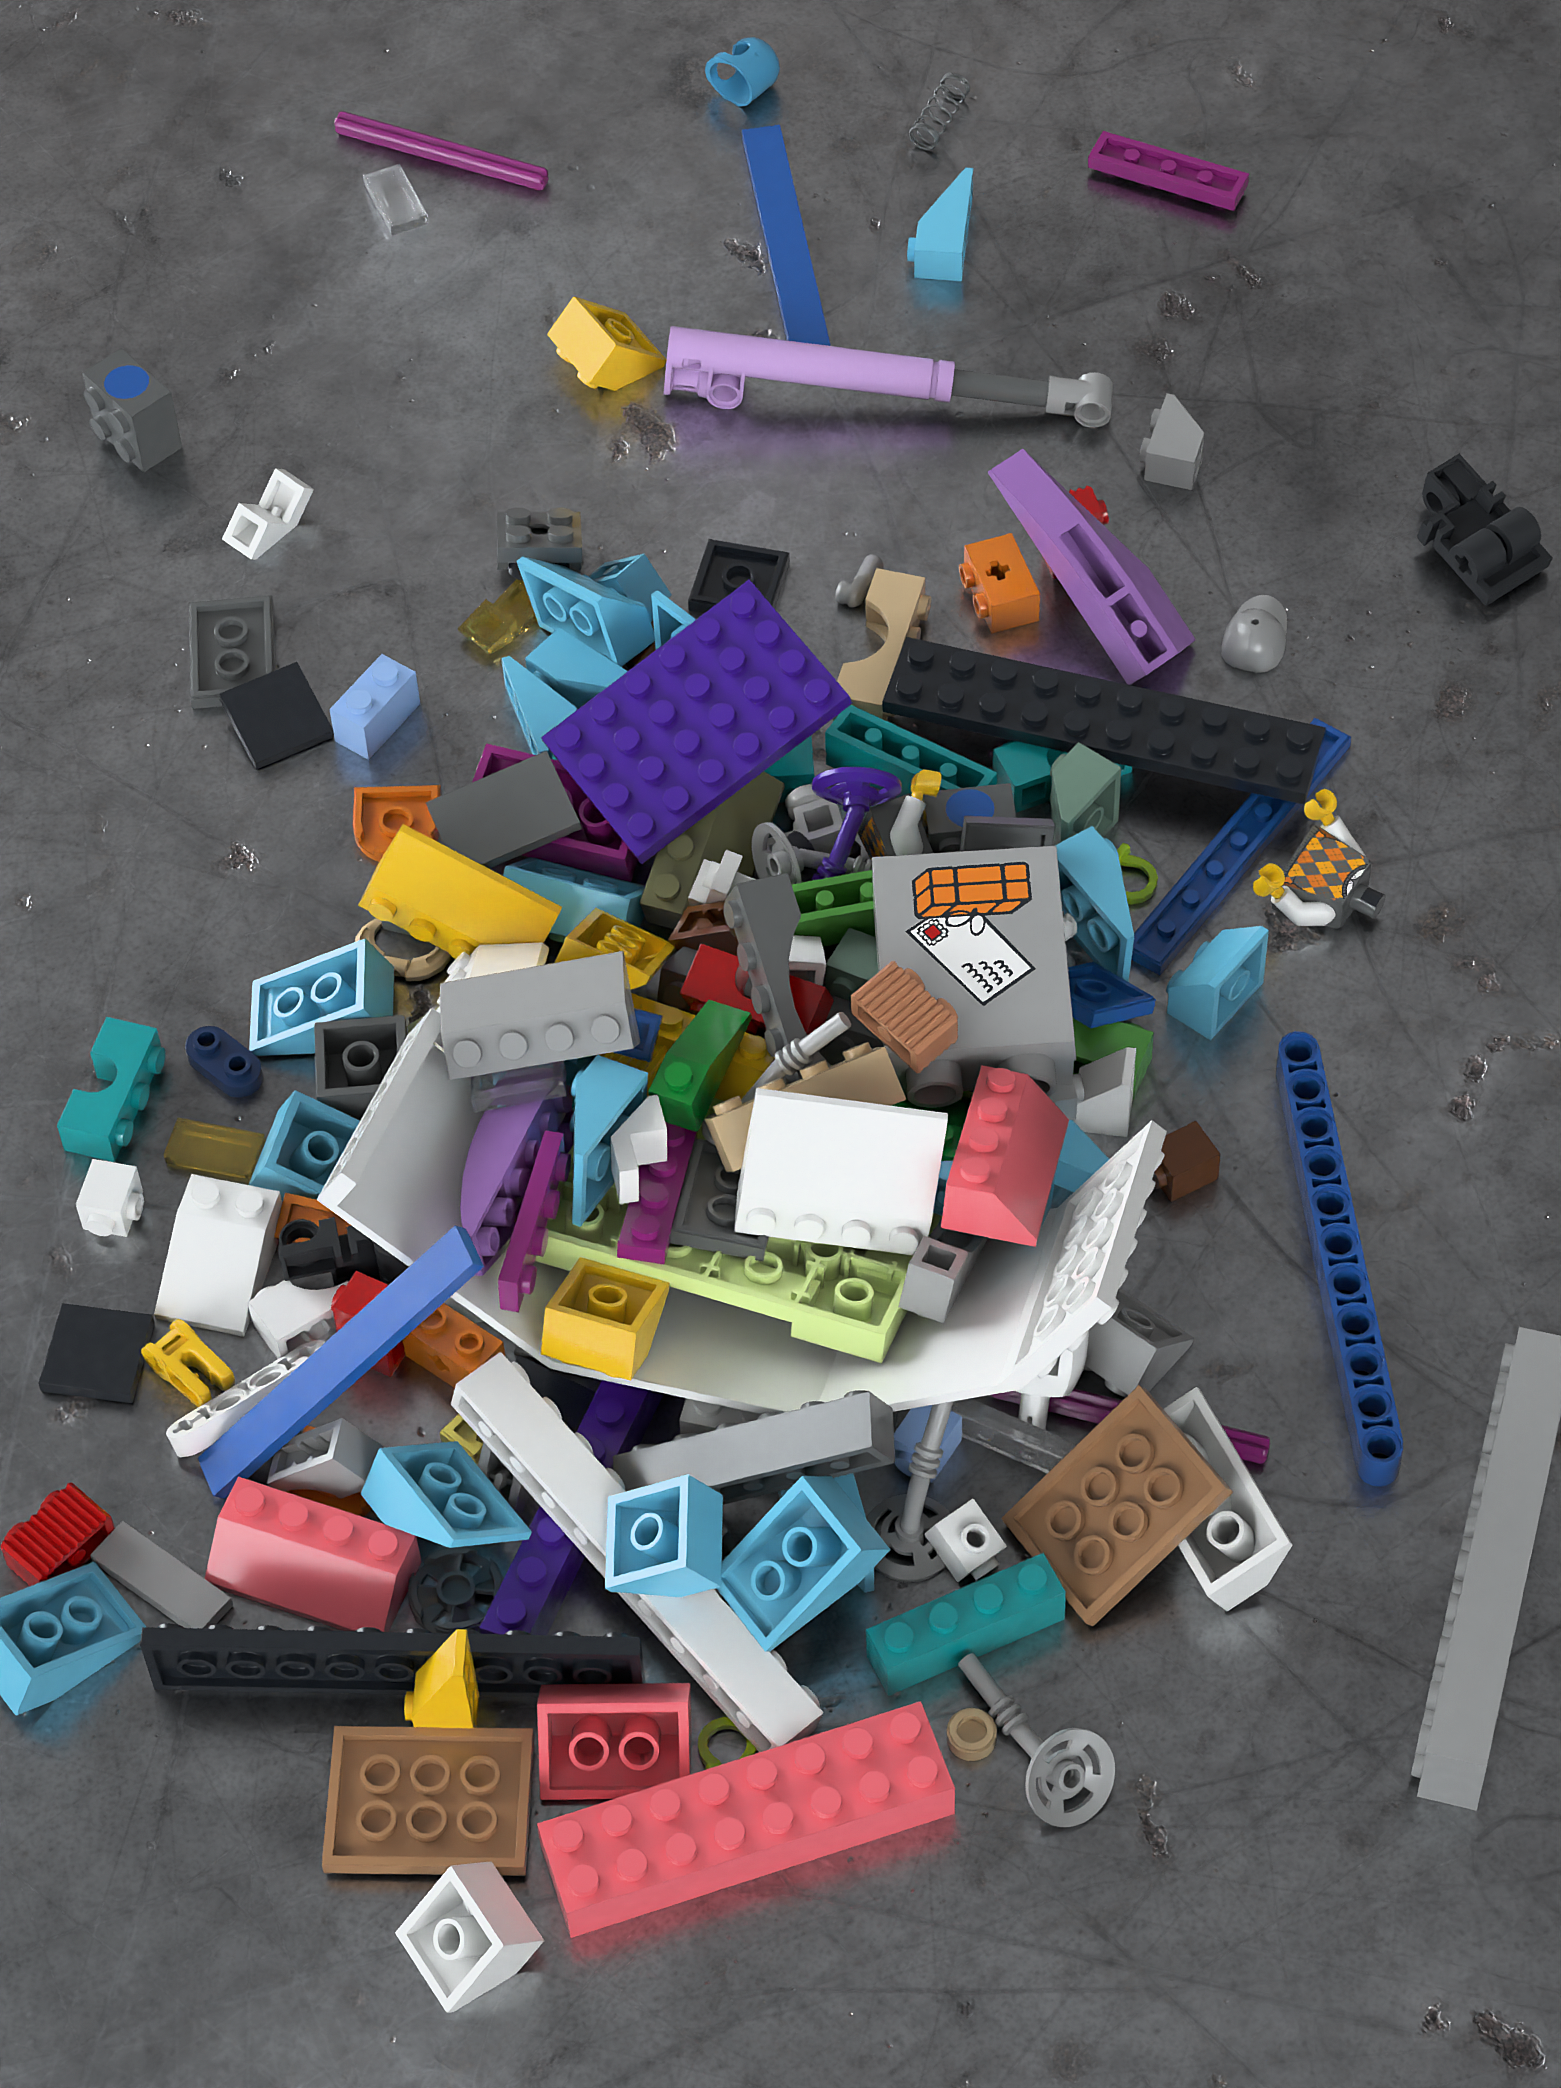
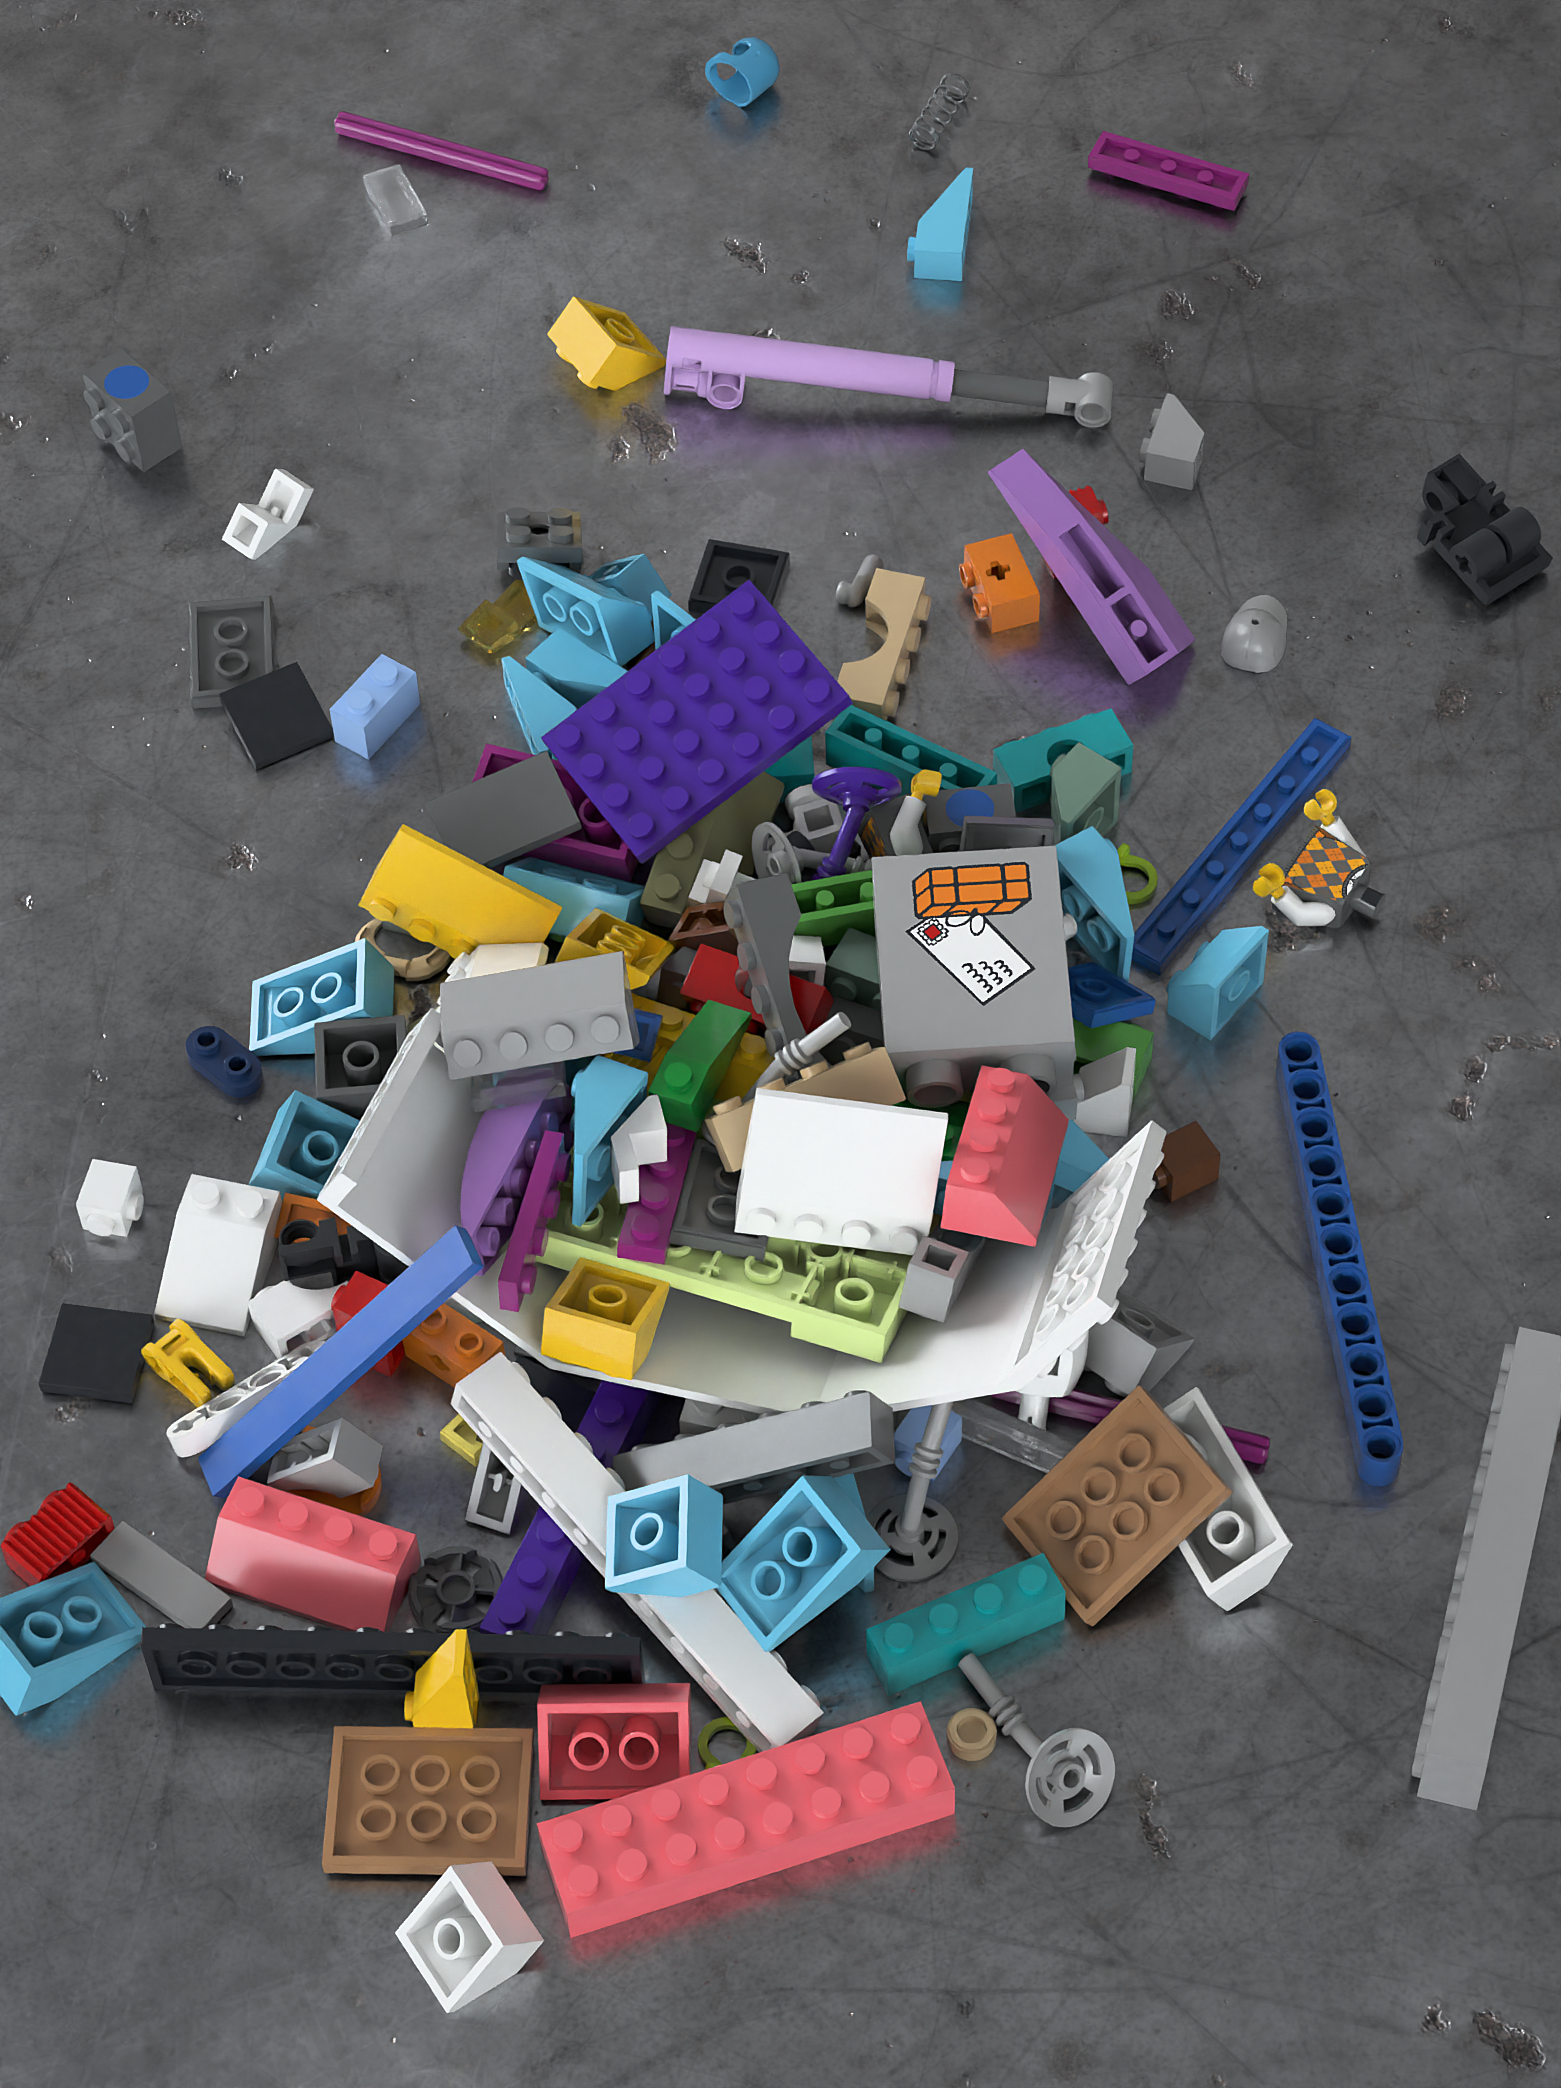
(103, 1120): teal arch -> none
(214, 1148): clear yellow tile -> none
(383, 810): orange tile -> none
(440, 1496): medium azure slope -> none
(784, 236): blue tile -> none
(906, 1016): nougat brick -> none
(966, 1542): white brick -> none
(1109, 717): black plate -> none

